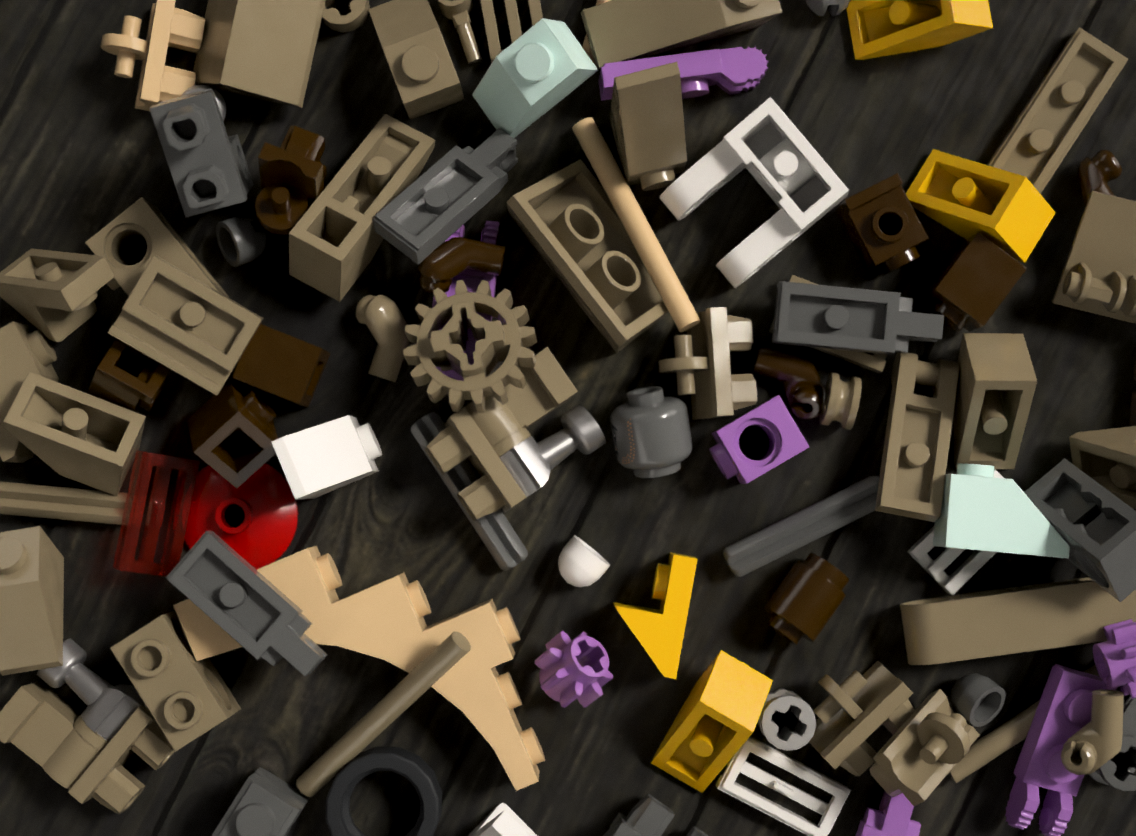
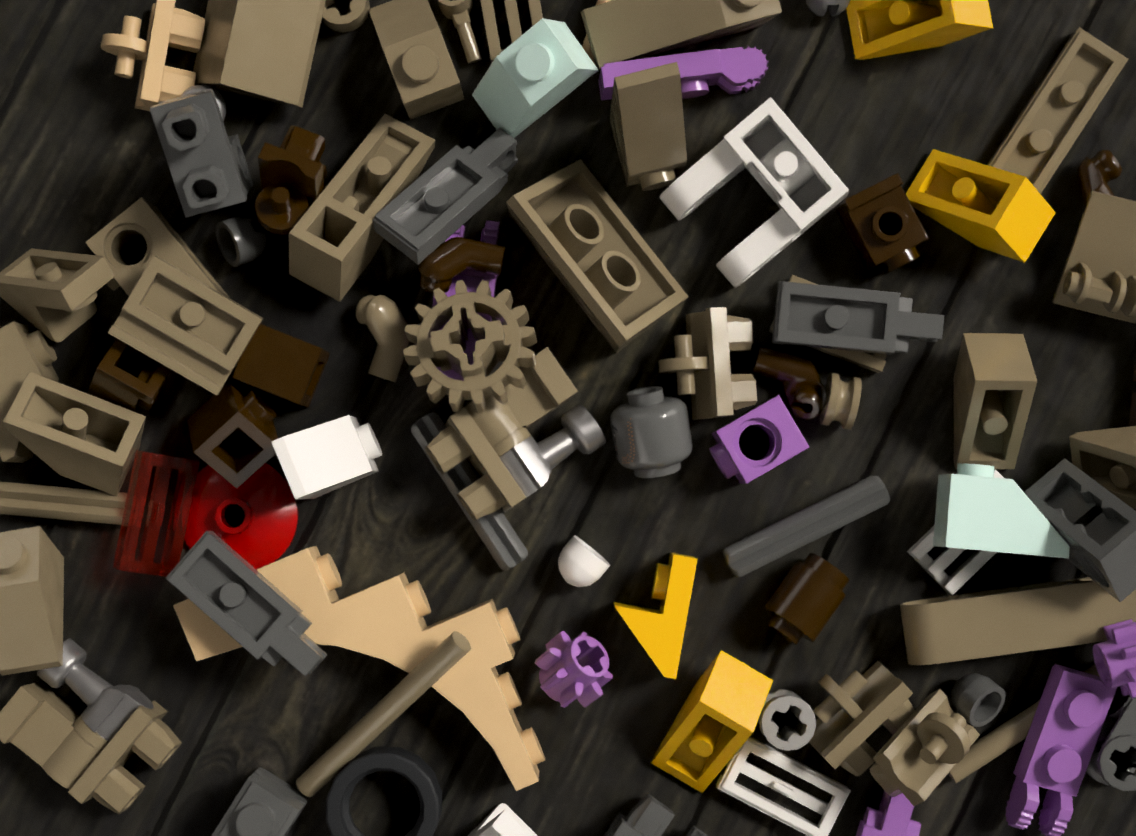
(179, 691): dark tan brick -> none
(636, 224): tan bar -> none
(917, 438): dark tan plate -> none
(973, 283): dark brown brick -> none
(1099, 738): dark tan arm -> none

